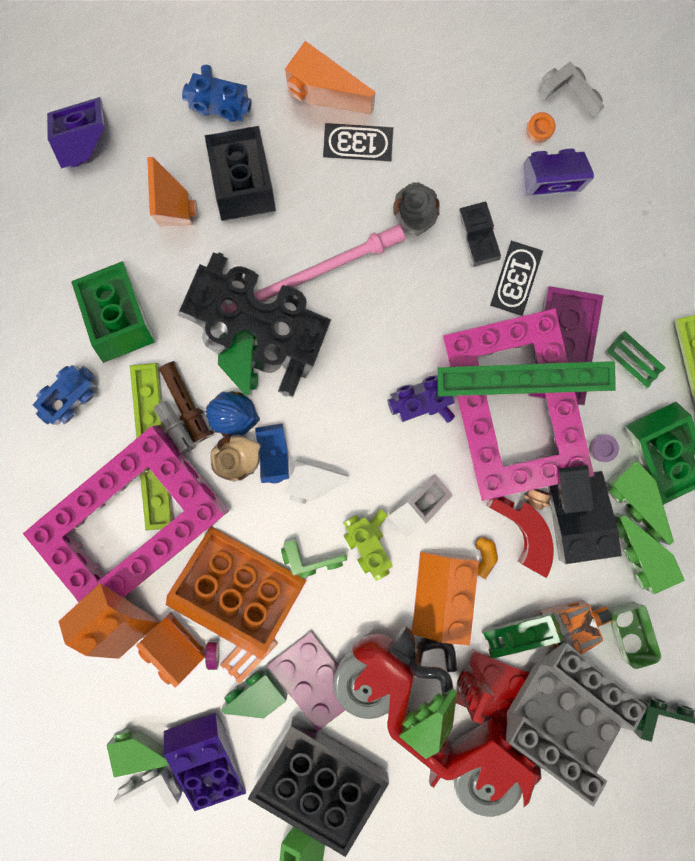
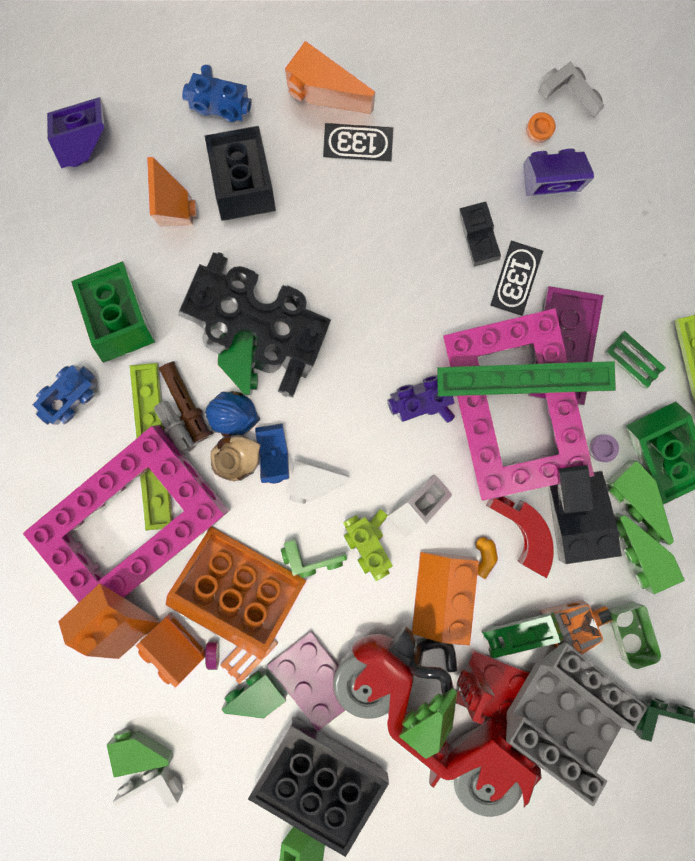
(203, 762): dark purple slope -> none
(376, 244): bright pink bar -> none
(416, 208): dark grey hair -> none
(538, 498): light nougat plate -> none

